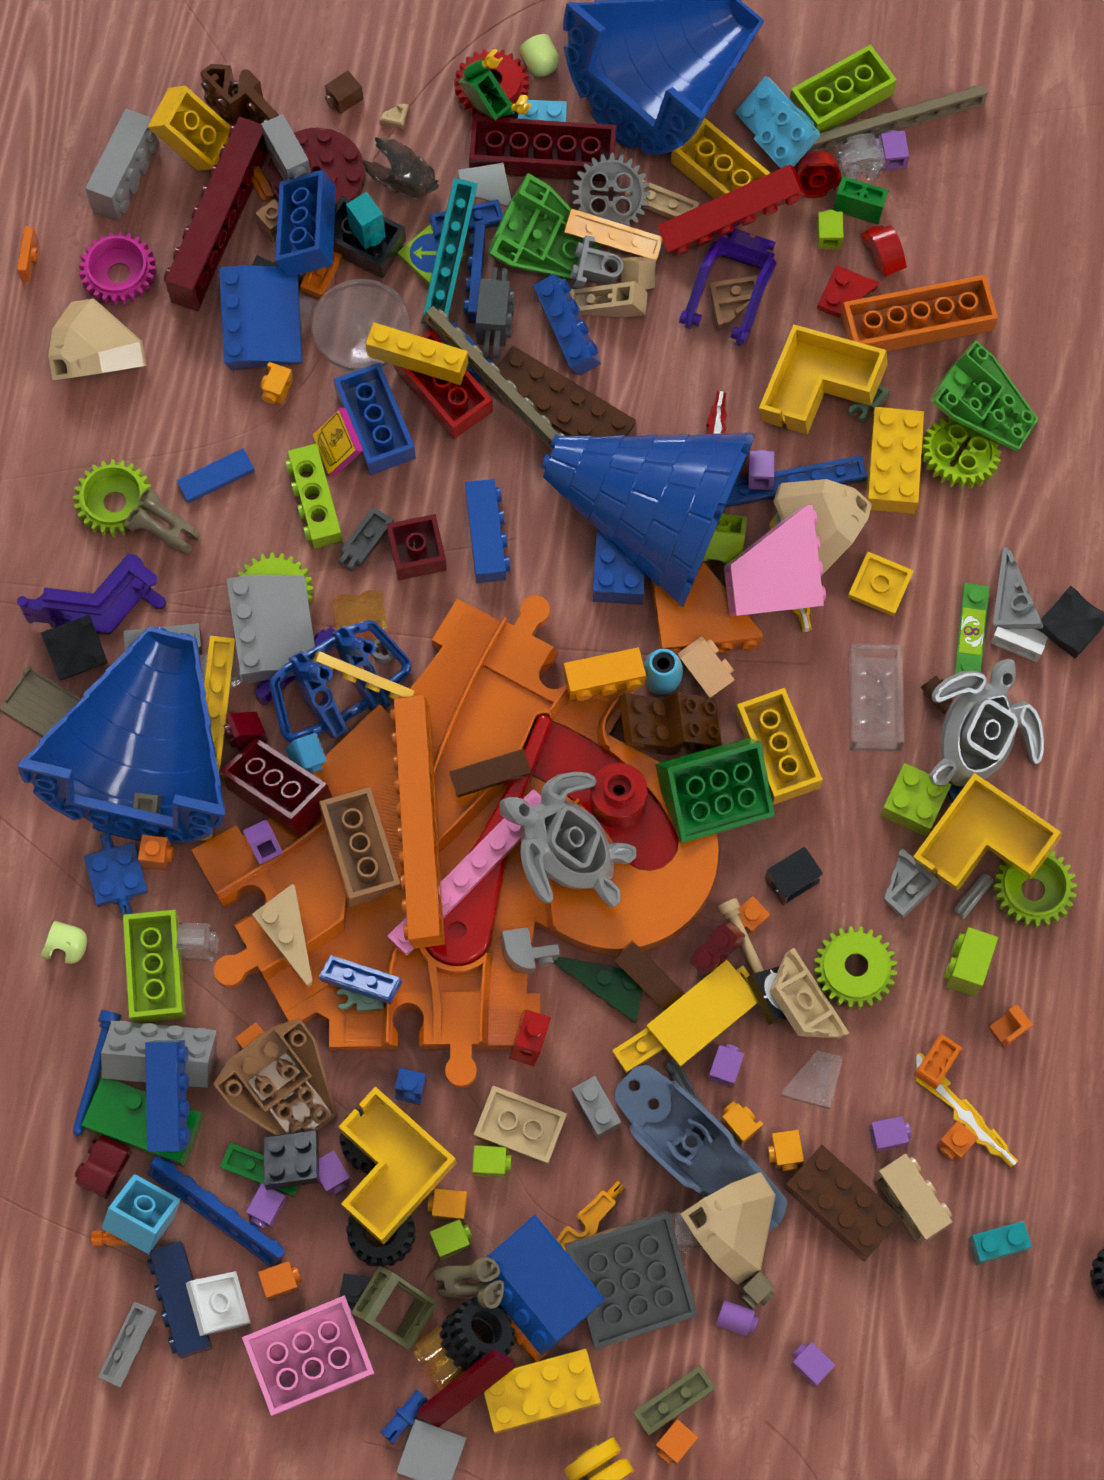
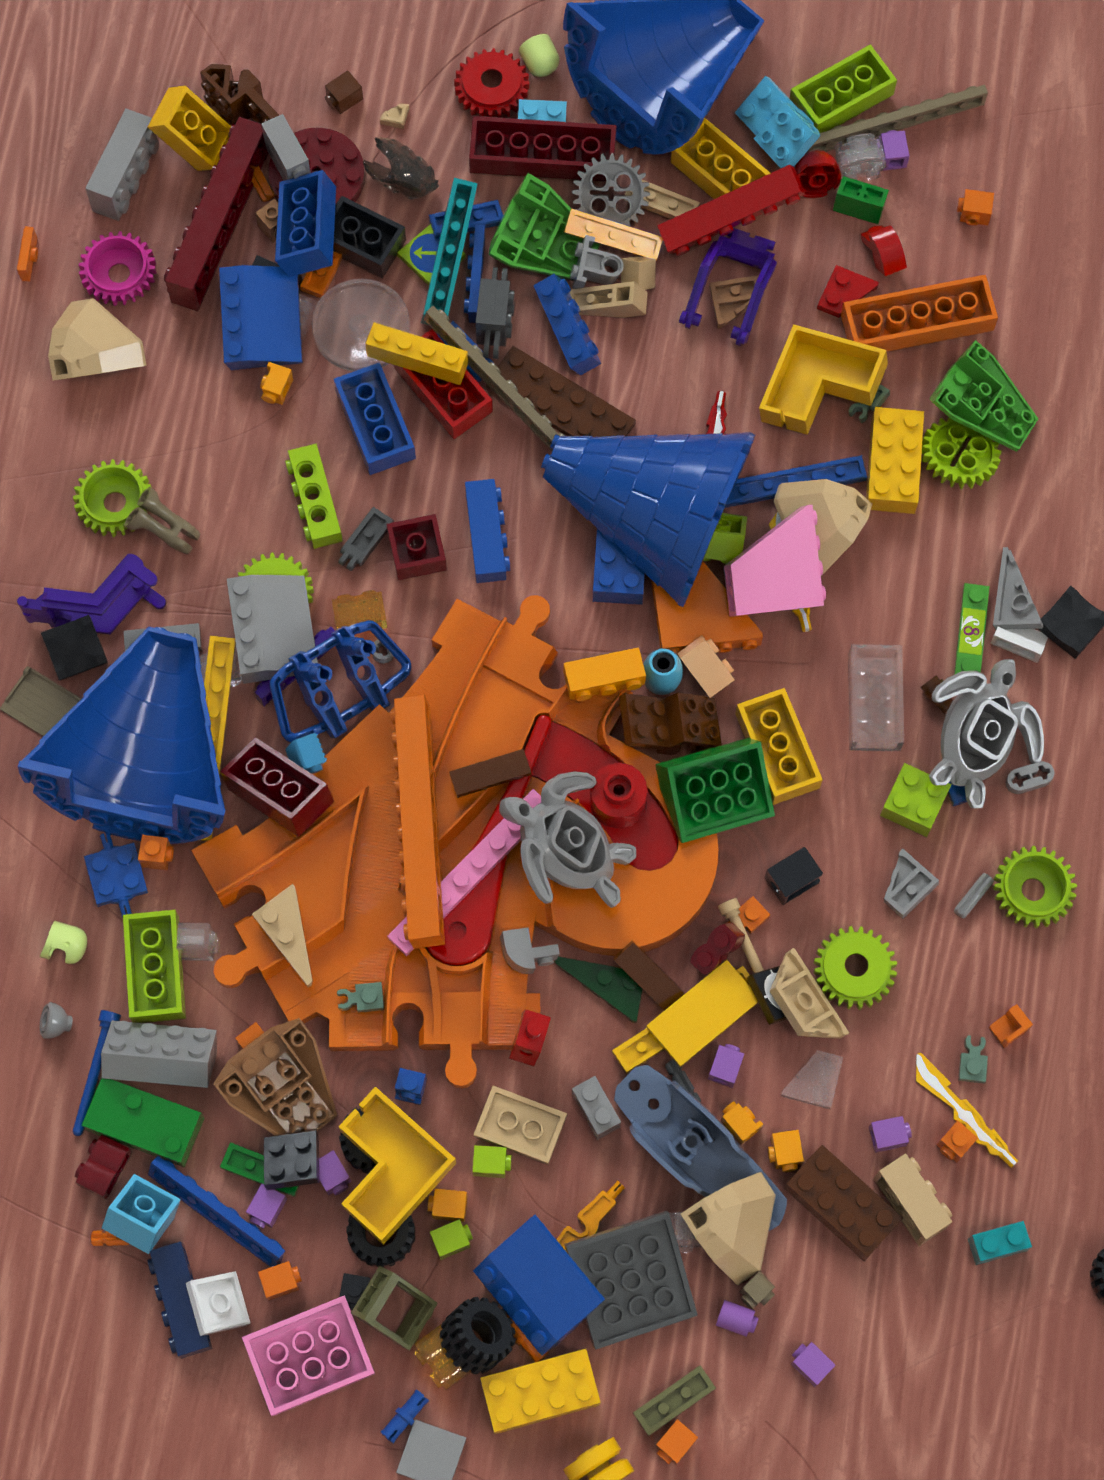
(54, 1021): none -> light grey brick
(127, 1344): light grey plate -> none
(147, 802): dark tan plate -> none
(167, 1095): blue brick -> none
(215, 475): blue tile -> none
(243, 728): dark red slope -> none
(263, 841): medium lavender brick -> none
(337, 442): tile -> none
(353, 673): yellow plate -> none
(359, 846): medium nougat slope -> none
(360, 979): tile -> none
(366, 220): teal brick -> none
(466, 1388): dark red tile -> none
(483, 1270): dark tan piece -> none
(486, 92): green torso -> none
(491, 182): white sticker -> none
(761, 470): medium lavender brick -> none
(829, 230): lime brick -> none
(880, 584): yellow plate -> none
(938, 1061): orange plate -> none
(971, 961): lime brick -> none
(972, 1064): none -> sand green plate
(975, 207): none -> orange brick
(983, 821): yellow piece -> none
(1028, 772): none -> light grey beam

